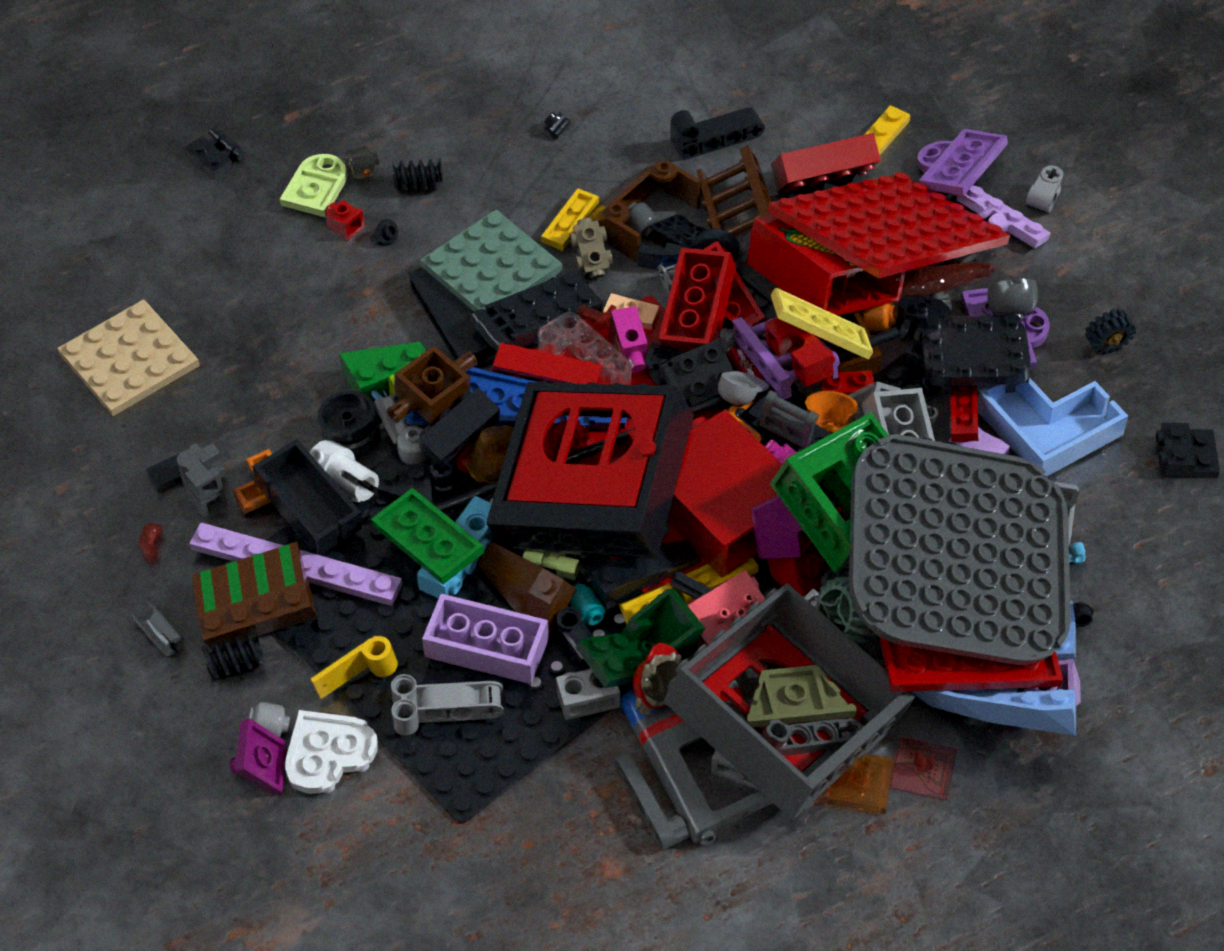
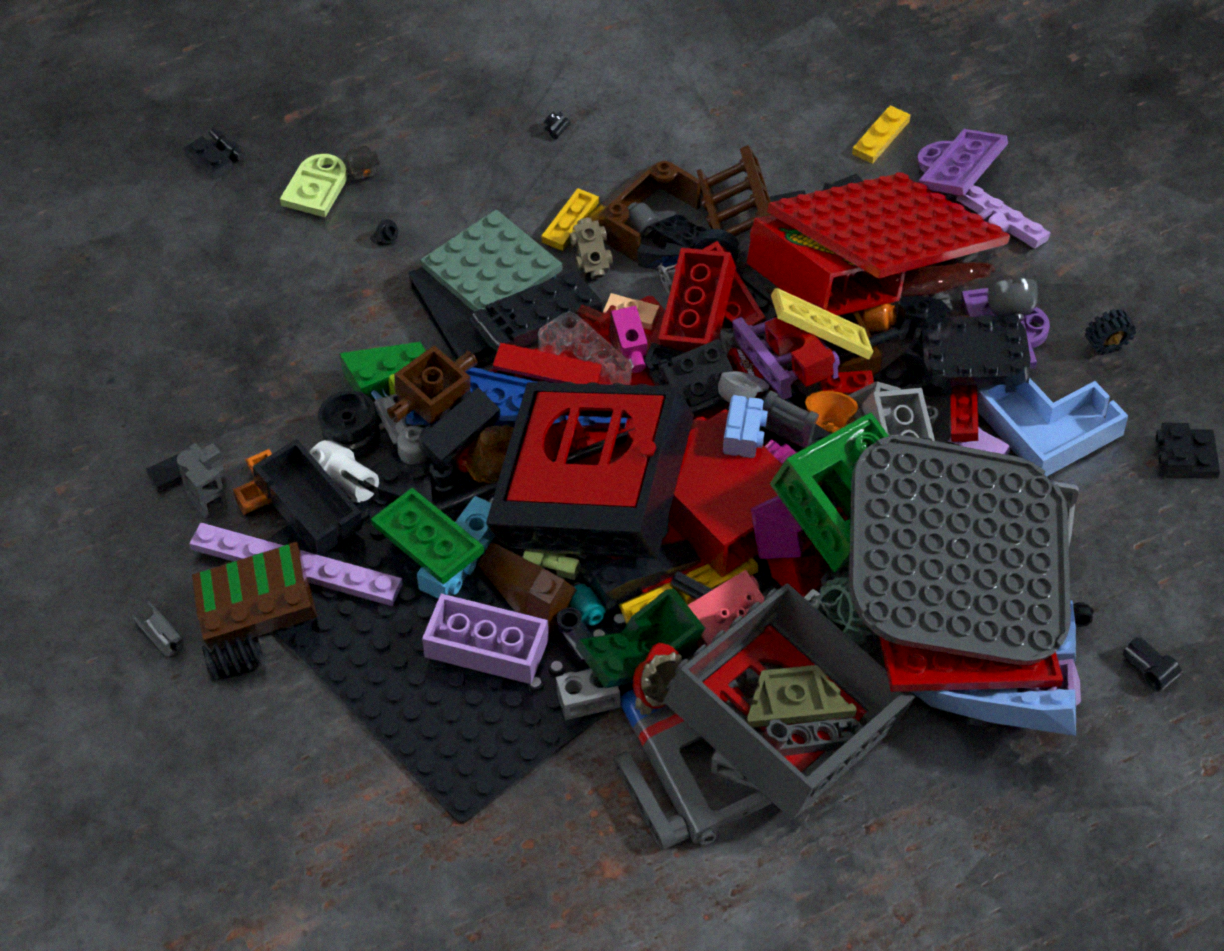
(128, 357): tan plate -> none
(146, 540): clear red arm -> none
(260, 757): magenta tile -> none
(270, 717): light grey head -> none
(327, 747): white plate -> none
(341, 215): red brick -> none
(372, 654): yellow door -> none
(417, 175): black piece -> none
(442, 702): light grey piece -> none
(713, 134): black beam -> none
(743, 426): none -> light blue brick
(825, 163): red brick -> none
(864, 785): clear orange tile -> none
(923, 768): clear red piece -> none
(1046, 189): light grey piece -> none
(1077, 553): medium azure hand -> none
(1157, 669): none -> black piece

